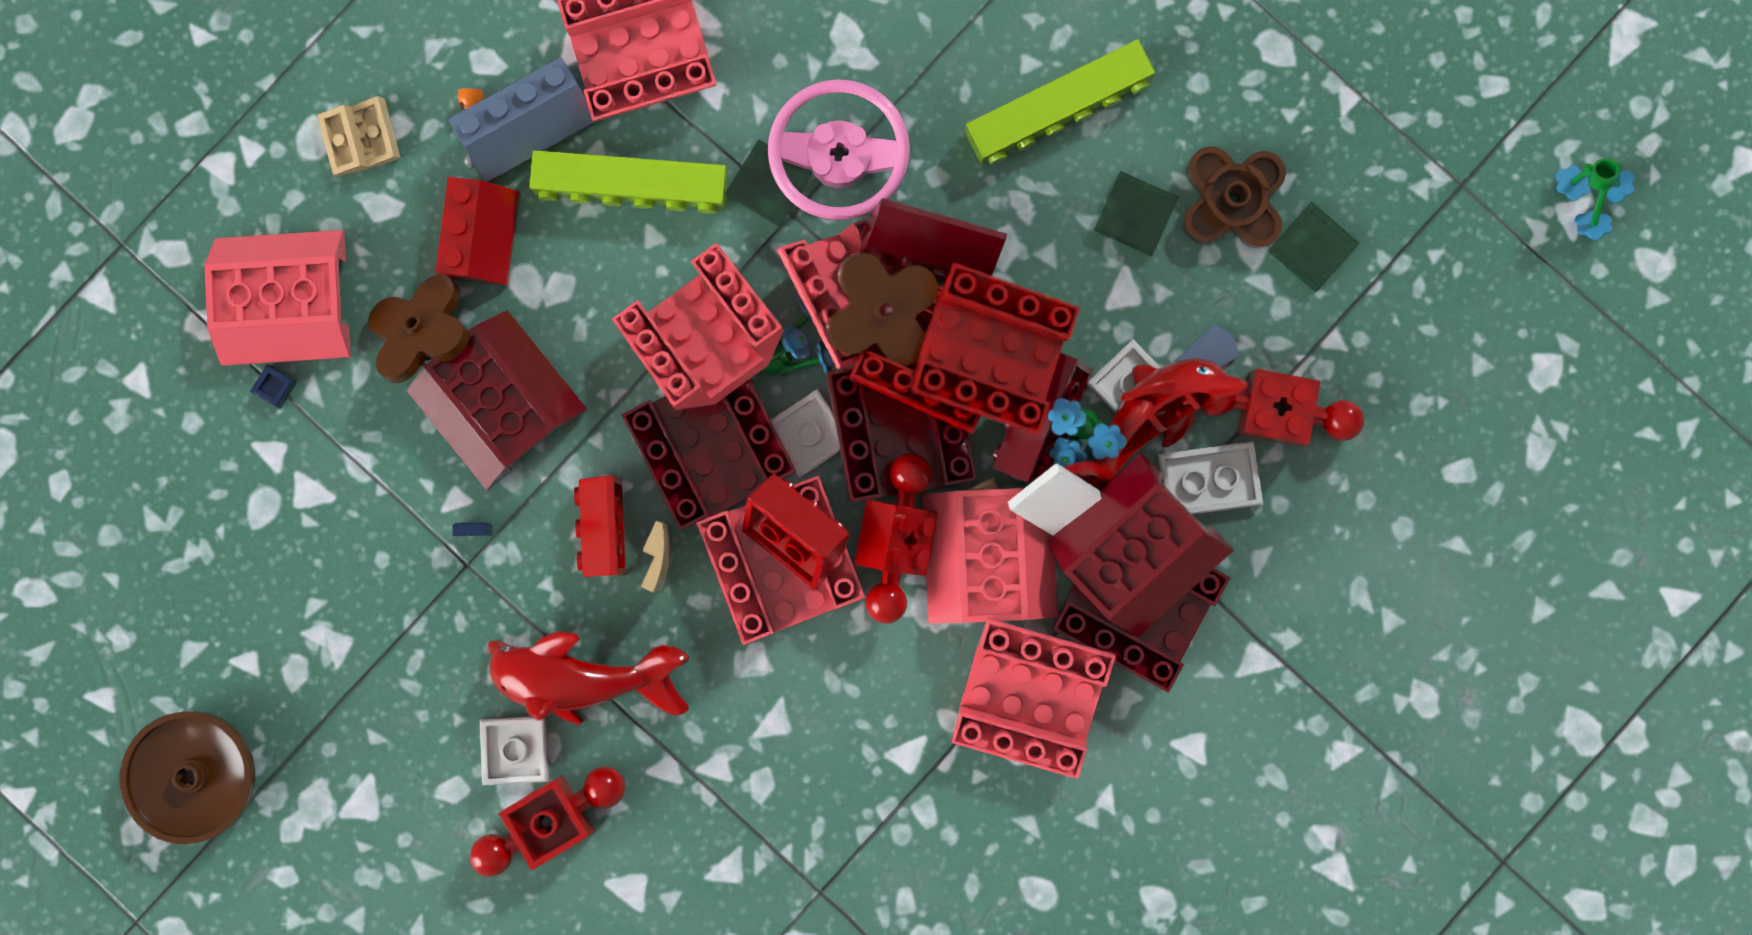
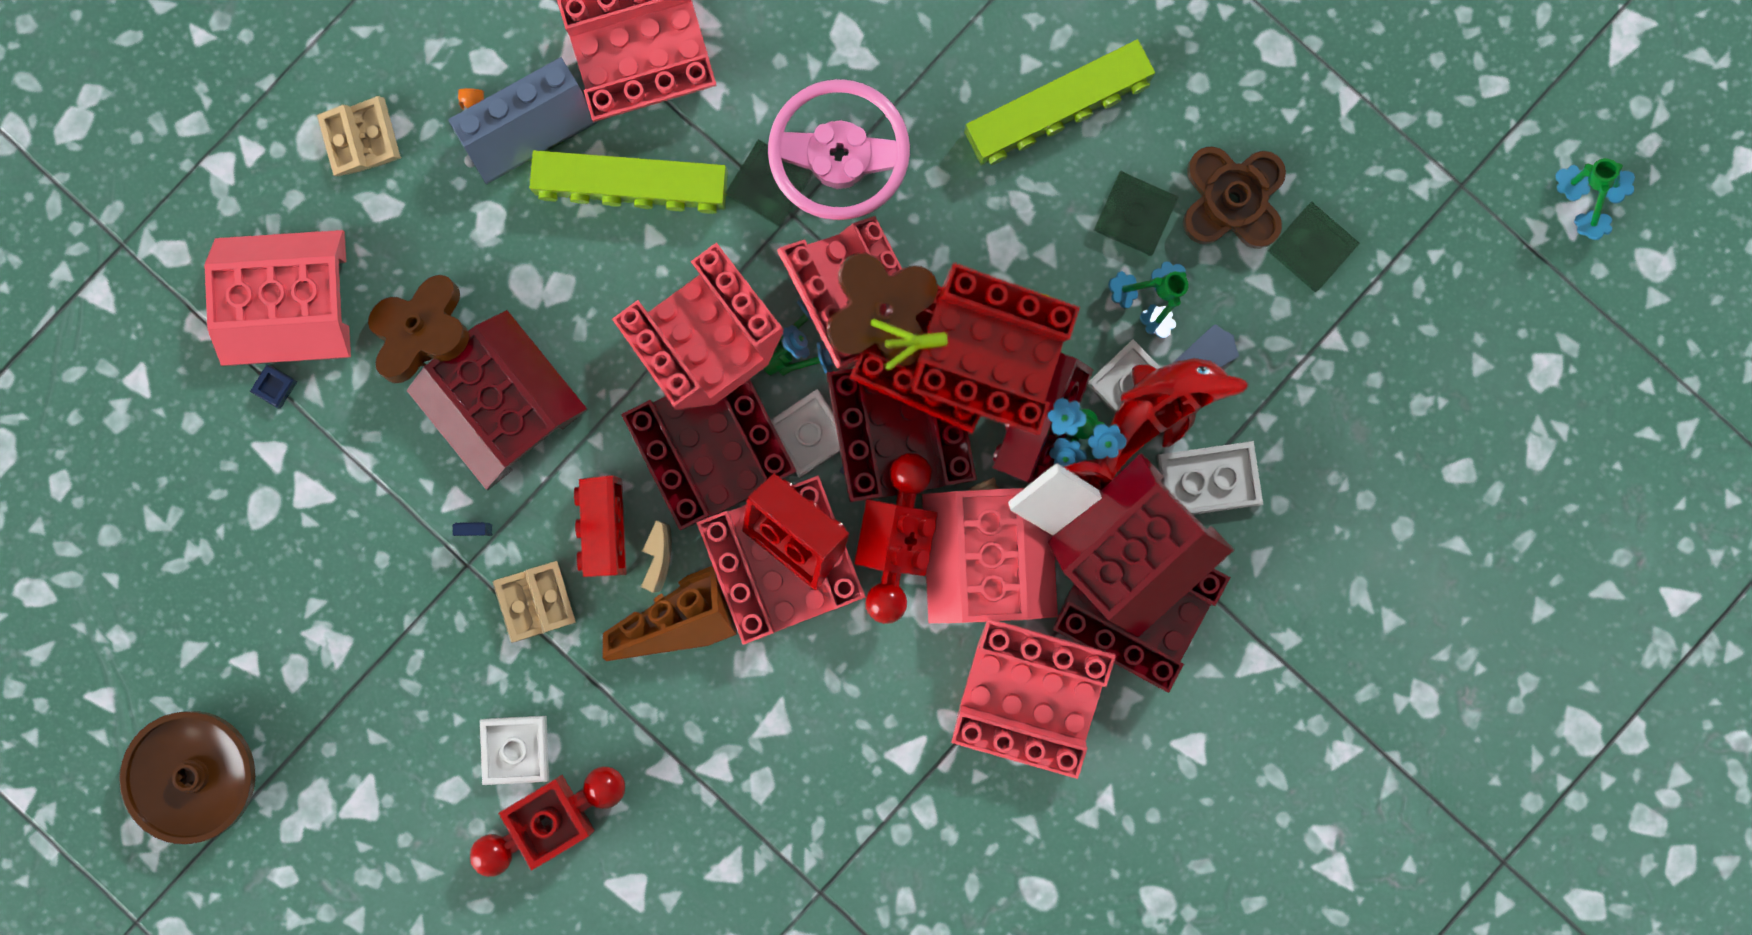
(477, 231): red slope -> none
(534, 601): none -> tan slope
(556, 683): red animal -> none
(682, 620): none -> dark orange wedge
(914, 341): none -> lime plant
(918, 237): dark red slope -> none
(1169, 284): none -> plant
(1299, 397): red brick -> none

